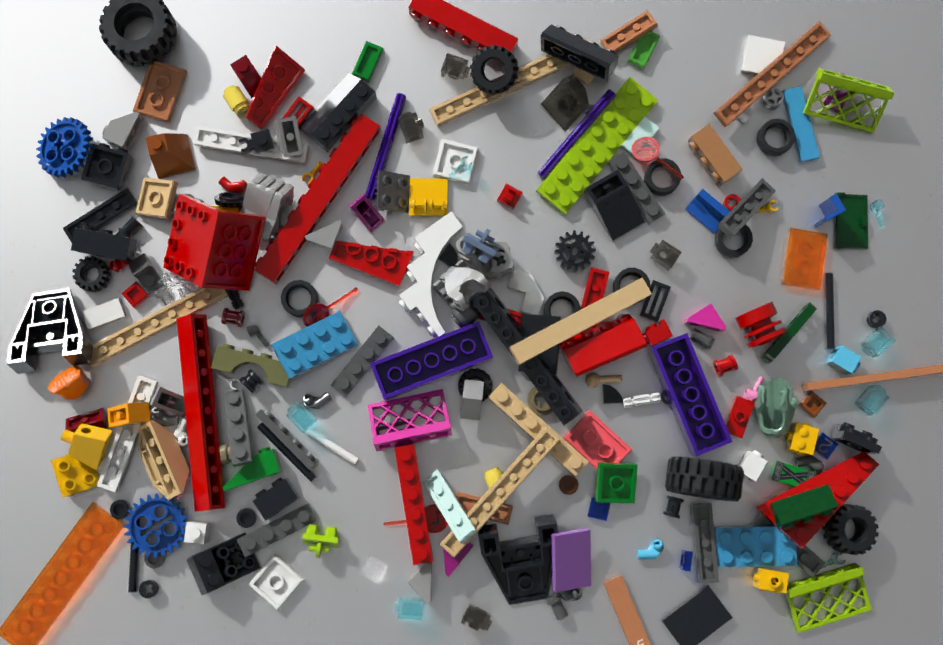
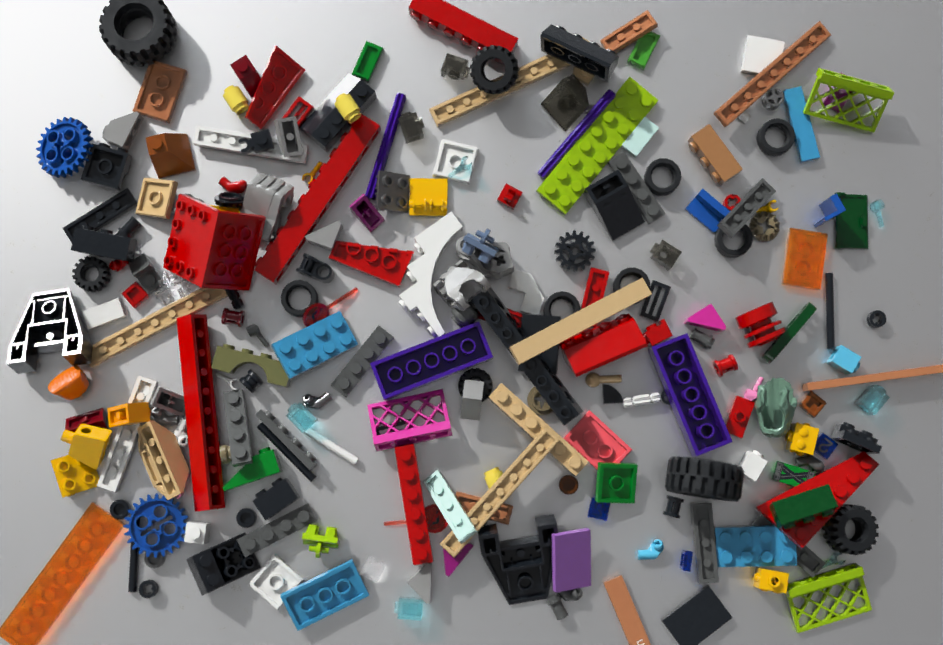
(312, 268): none -> black piece
(324, 595): none -> dark azure plate
(347, 107): none -> light yellow brick
(449, 256): black tile -> none
(477, 618): clear smoke brick -> none
(647, 149): piece -> none
(757, 230): none -> dark tan gear
(877, 342): clear light blue brick -> none

